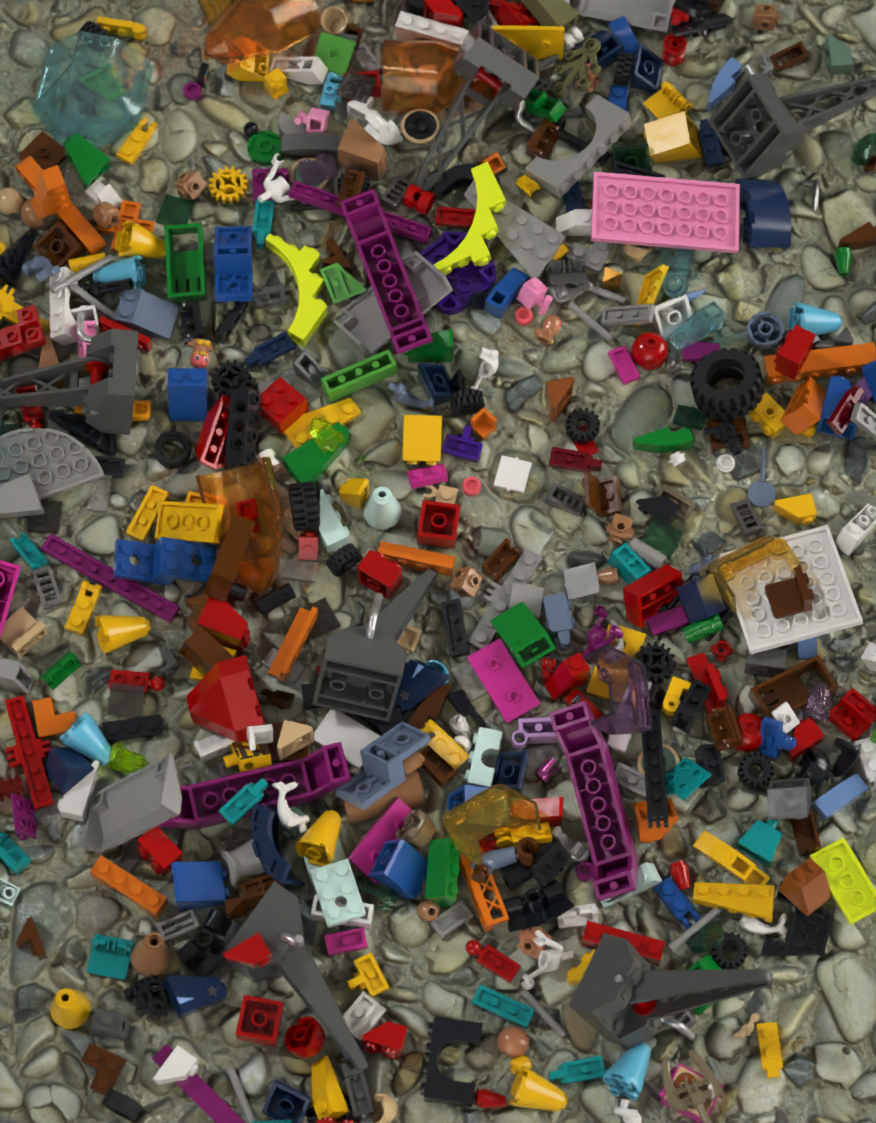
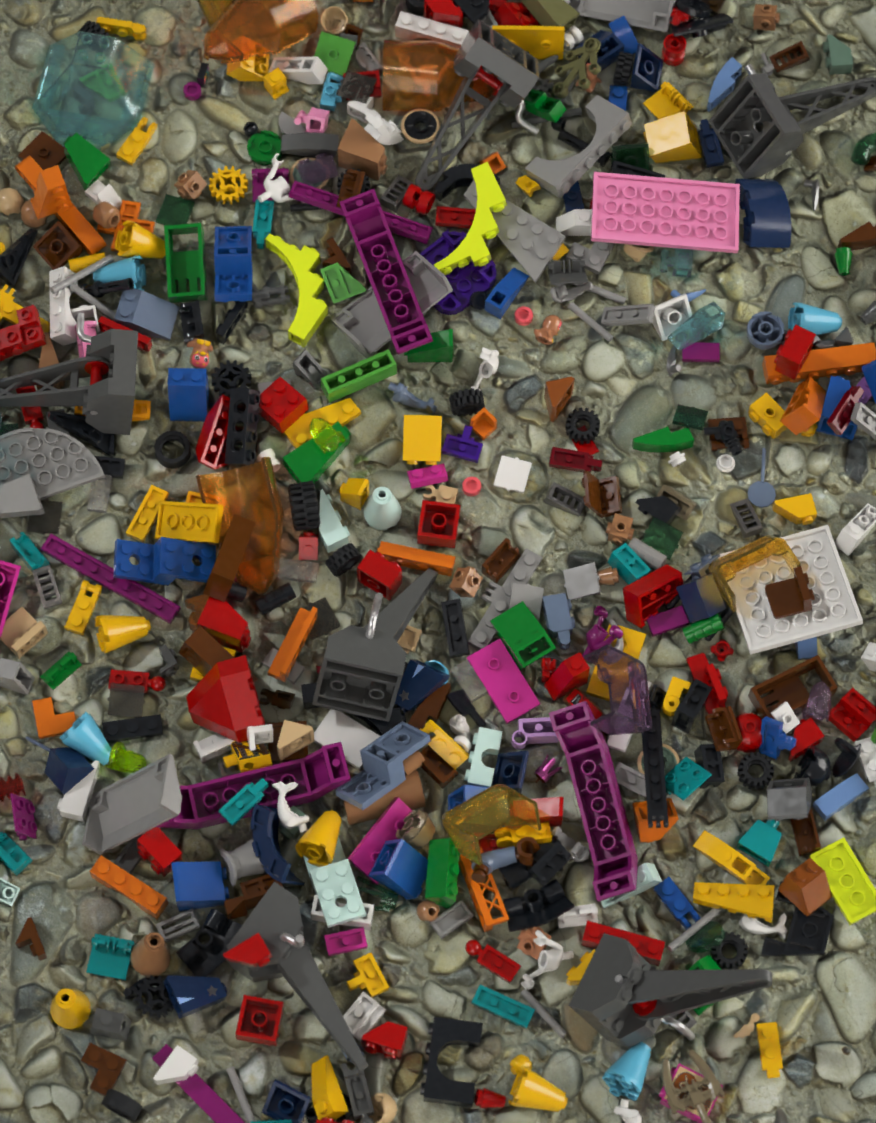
(28, 752): red hinge -> none
(40, 267): sand blue animal -> none
(249, 510): red plate -> none
(270, 350): dark blue hinge -> none
(305, 1038): red cylinder -> none
(435, 382): dark blue slope -> none
(458, 380): black slope -> none
(513, 1041): nougat hair -> none
(533, 294): bright pink brick -> none
(543, 140): reddish brown hinge -> none
(579, 1070): teal hinge -> none
(585, 871): magenta tile -> none
(611, 279): pearl gold slope -> none
(624, 365): dark pink tile -> none
(649, 350): red cylinder -> none
(651, 286): yellow wing -> none
(655, 653): black gear -> none
(680, 286): clear light blue plant -> none
(680, 873): red cone -> none
(724, 365): black tyre -> none
(766, 662): dark grey hinge -> none

